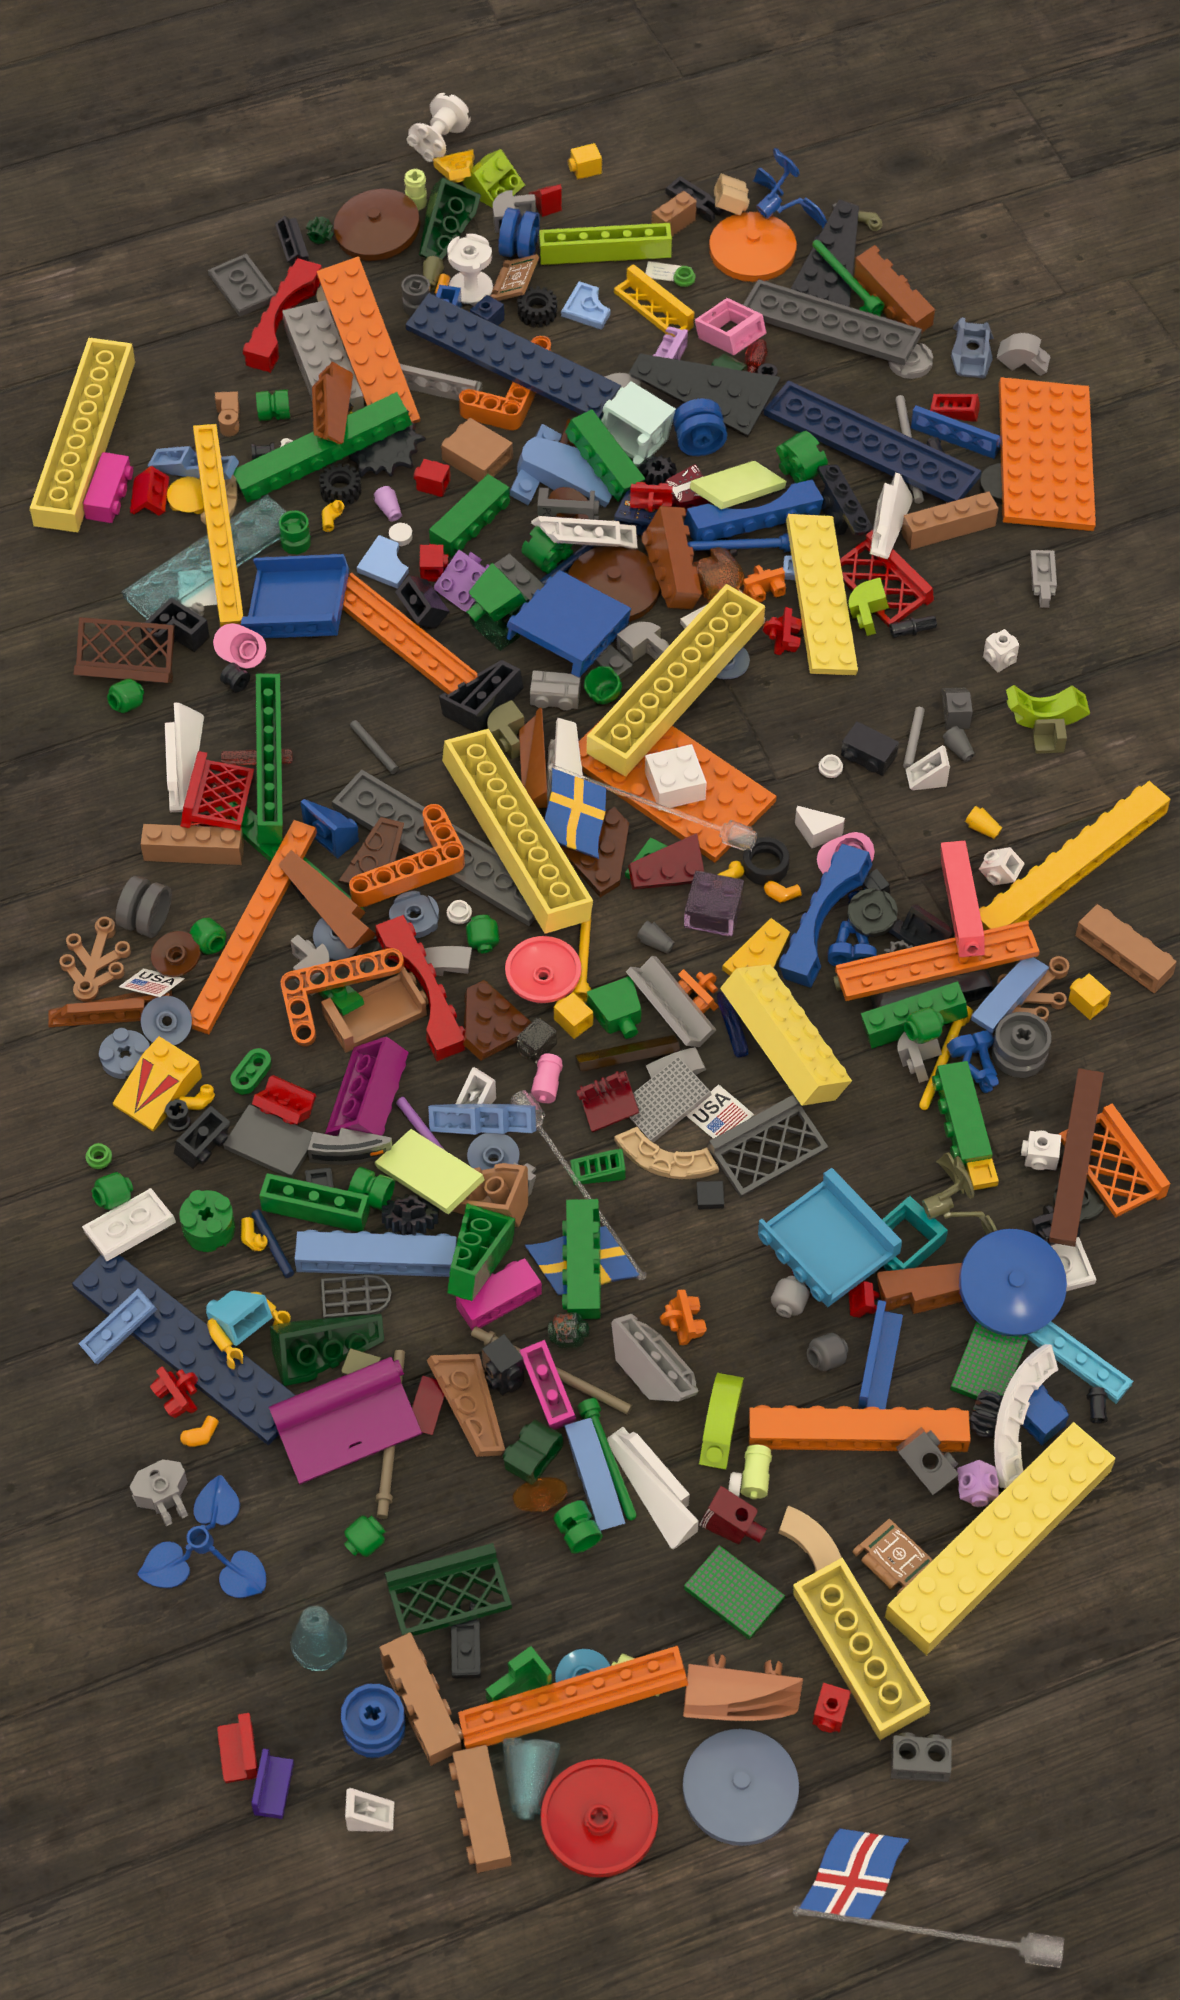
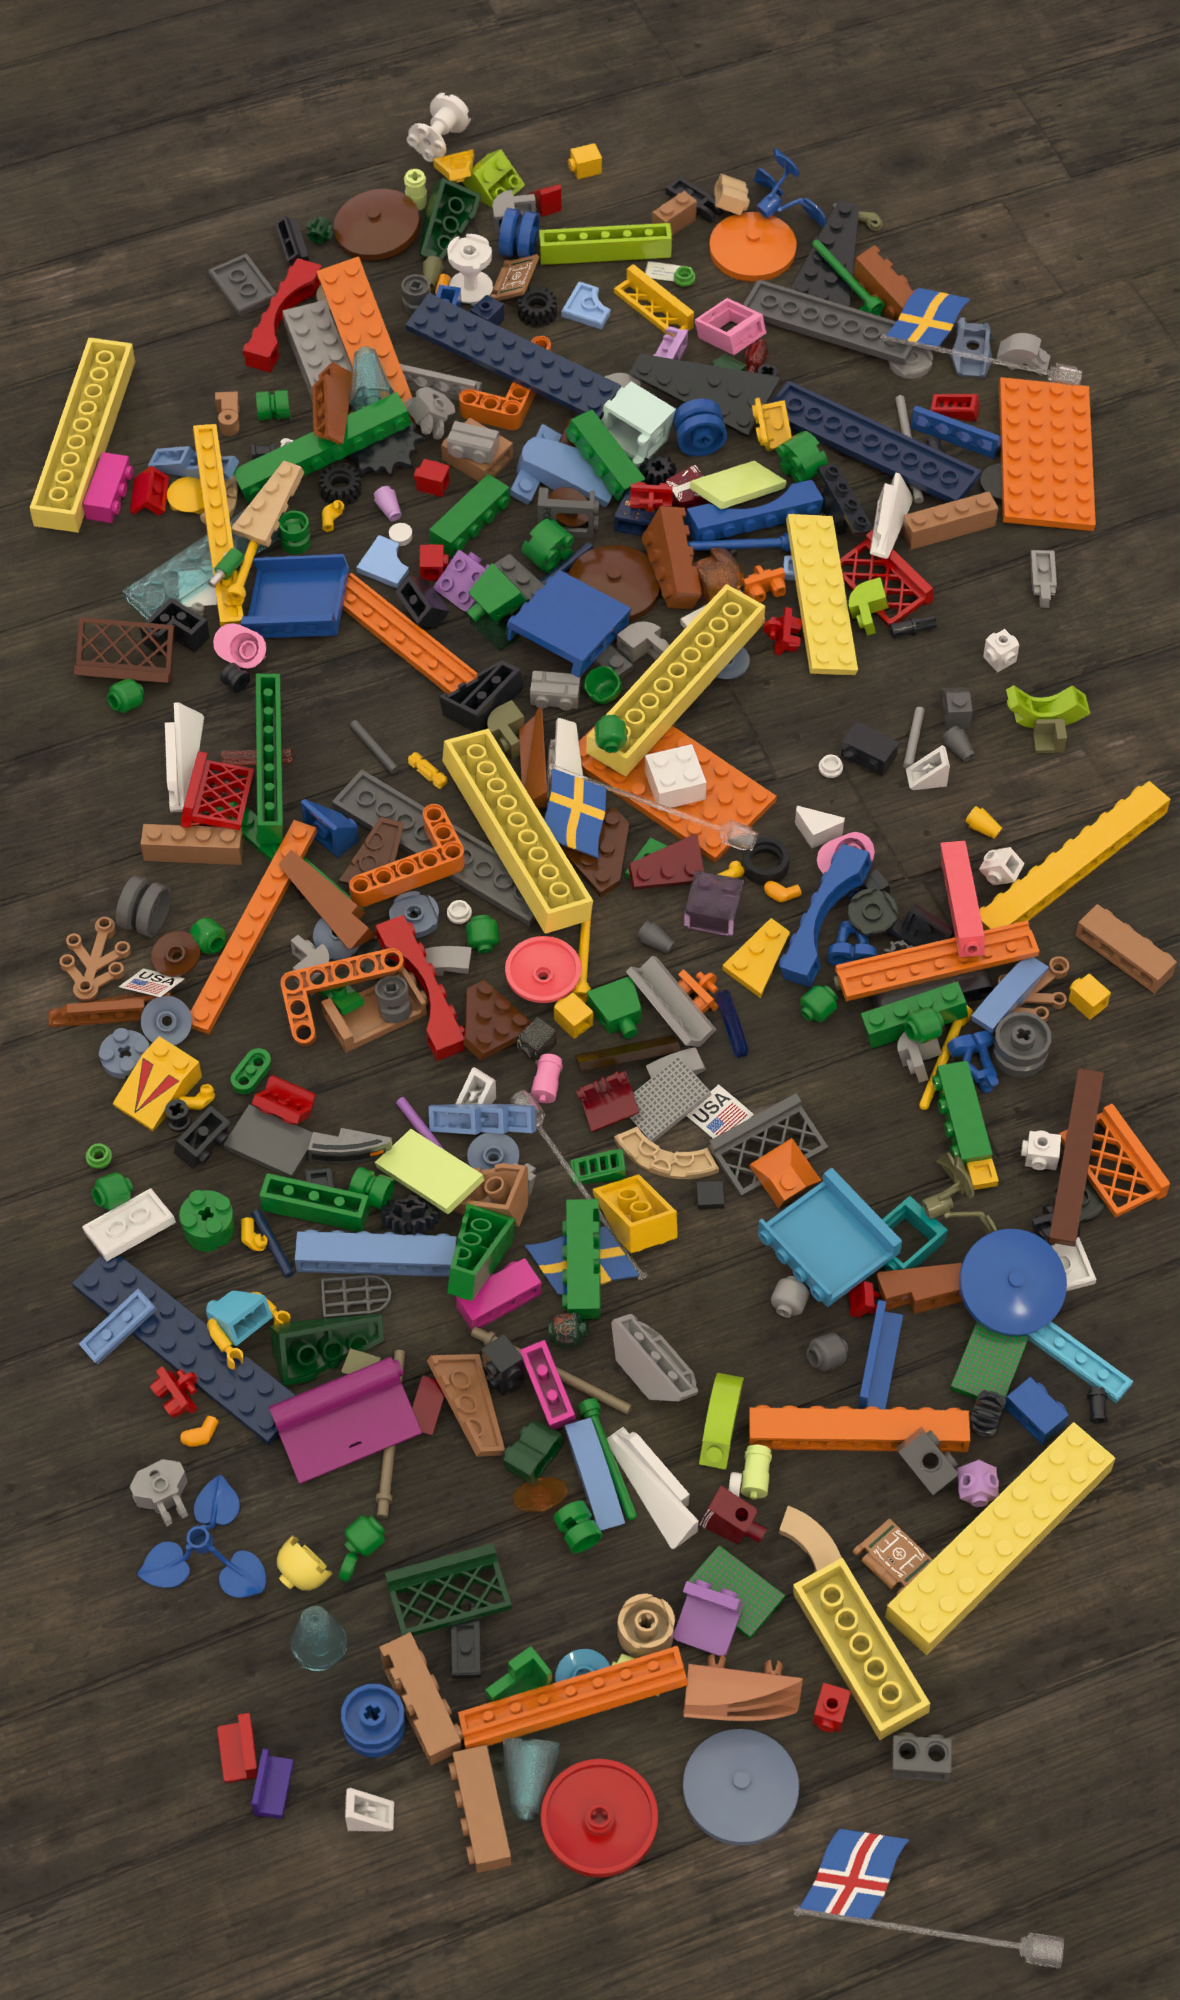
(226, 566): none -> green piece
(236, 592): none -> yellow piece
(264, 511): none -> tan wing
(301, 1566): none -> light yellow cylinder
(348, 1567): none -> green tile
(368, 379): none -> clear light blue cone
(368, 1087): magenta slope -> none
(393, 999): none -> dark grey wheel
(427, 770): none -> yellow axle
(430, 412): none -> light grey hinge
(473, 442): none -> light grey brick
(587, 531): white wedge -> none
(610, 733): none -> green head
(637, 1213): none -> yellow slope
(657, 1617): none -> tan brick
(680, 1318): orange hips -> none
(708, 1618): none -> medium lavender bracket
(773, 423): none -> yellow bracket
(785, 1173): none -> orange slope
(786, 1034): light yellow brick -> none
(818, 1003): none -> green head
(929, 320): none -> flag
(1013, 1411): white tile -> none

